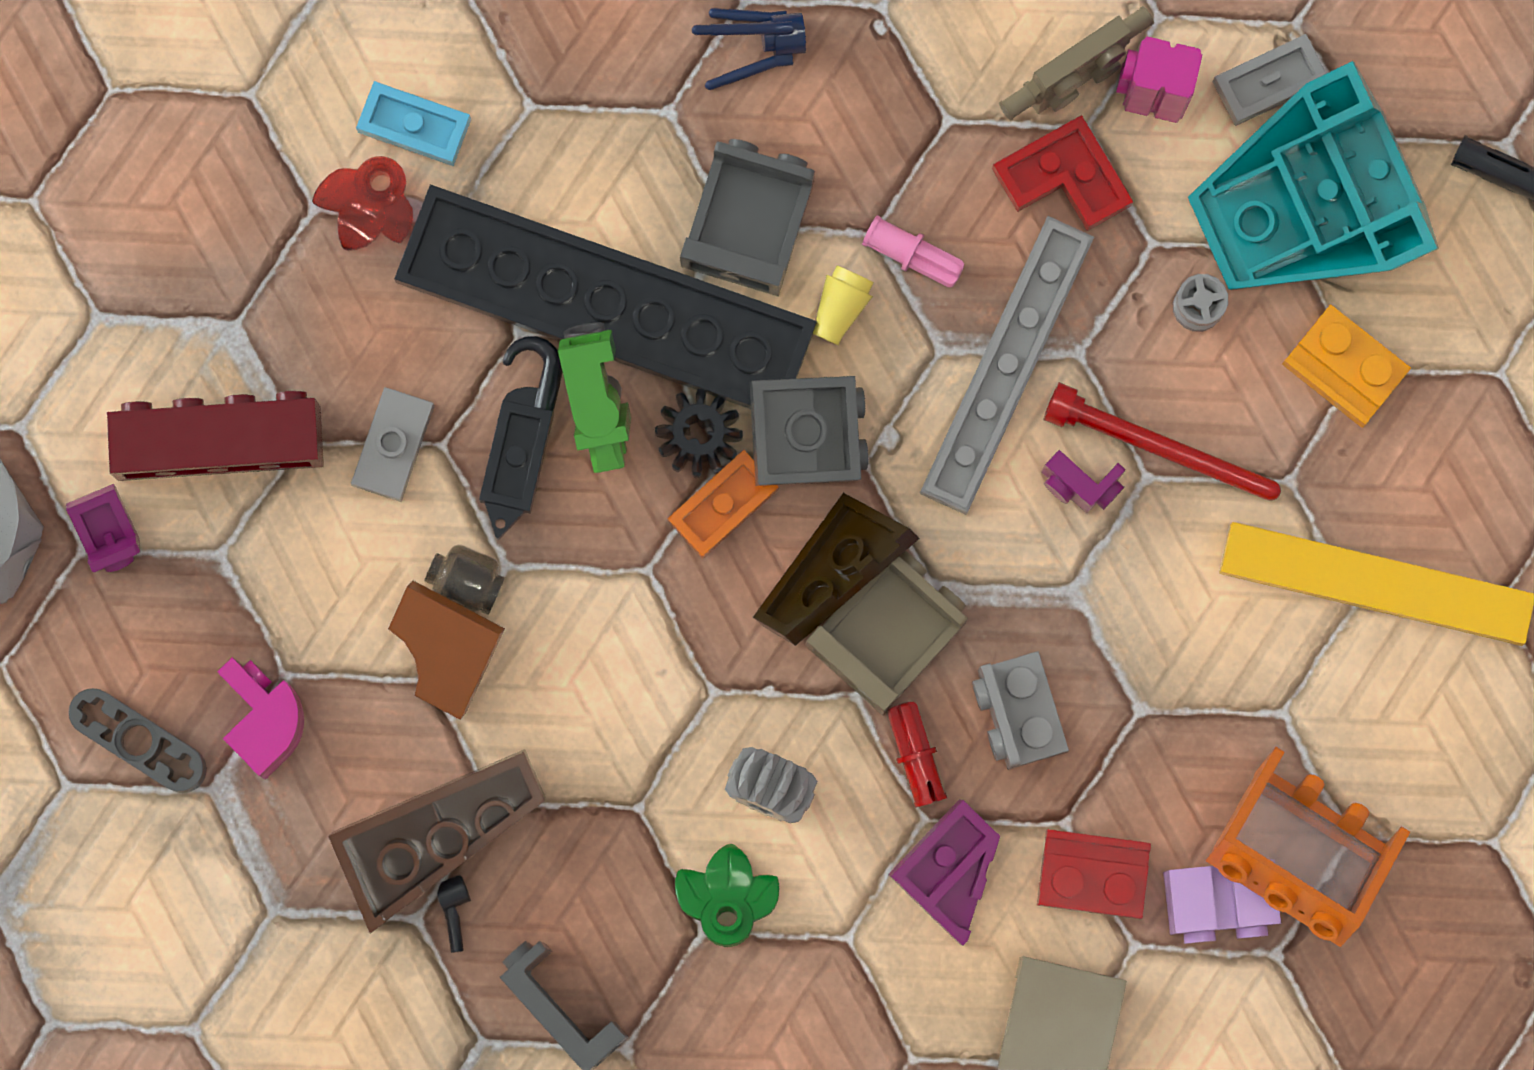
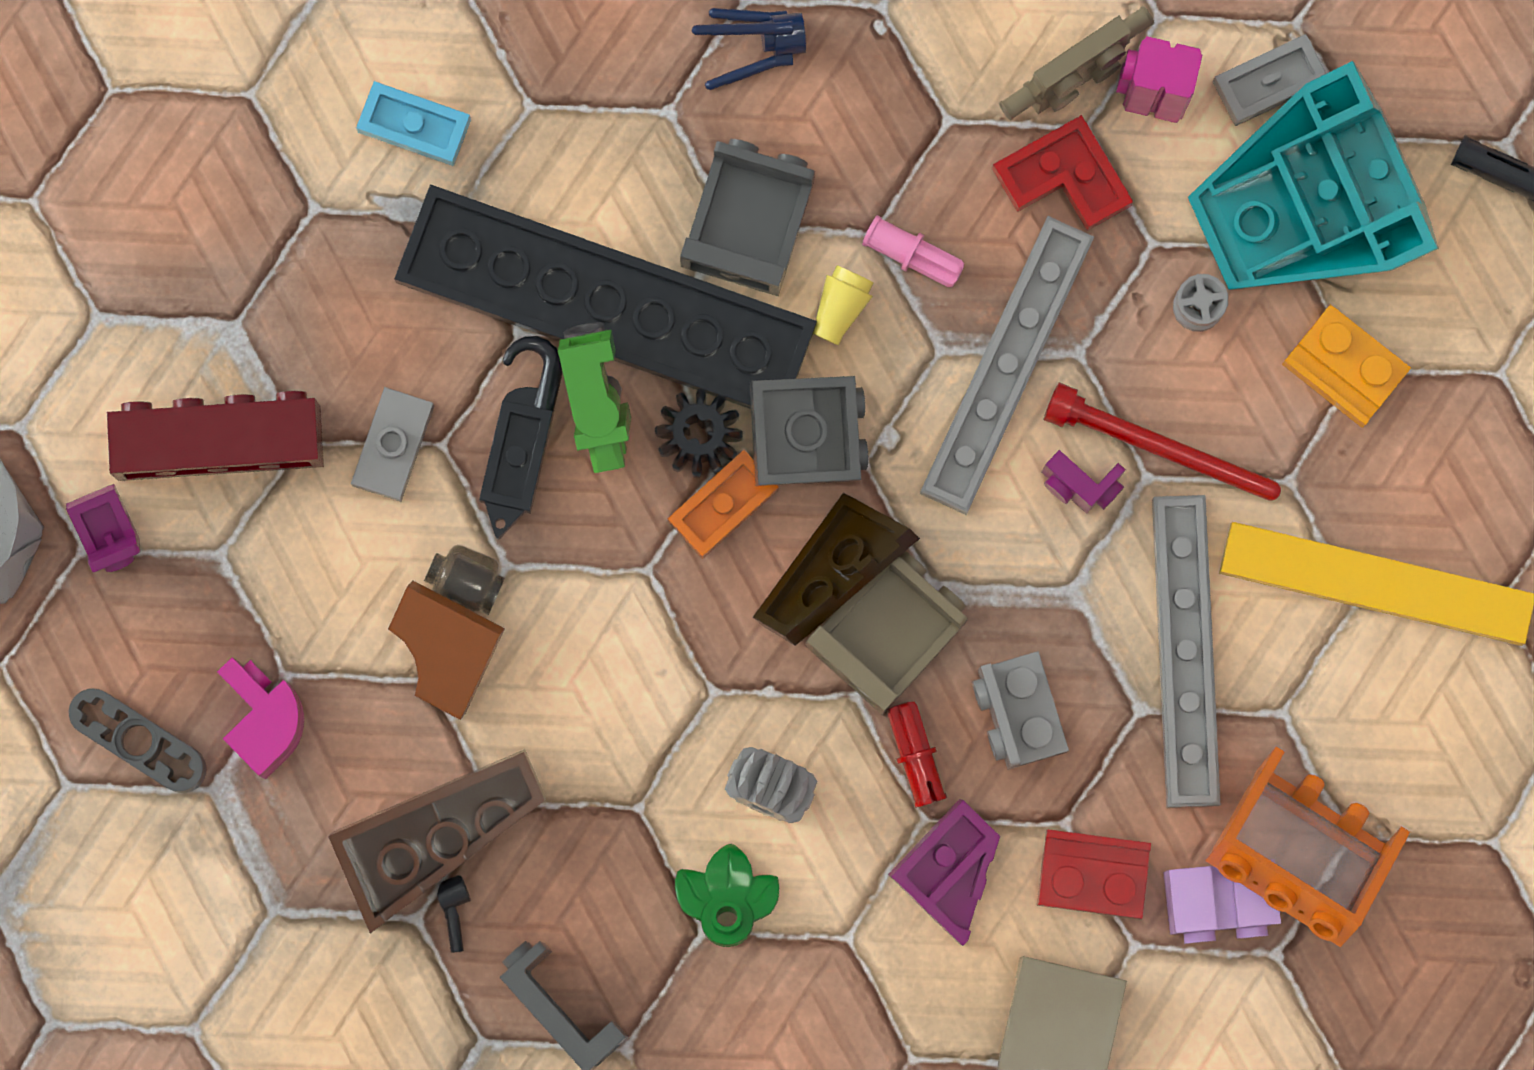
(362, 209): clear red plate -> none
(1186, 651): none -> light grey tile

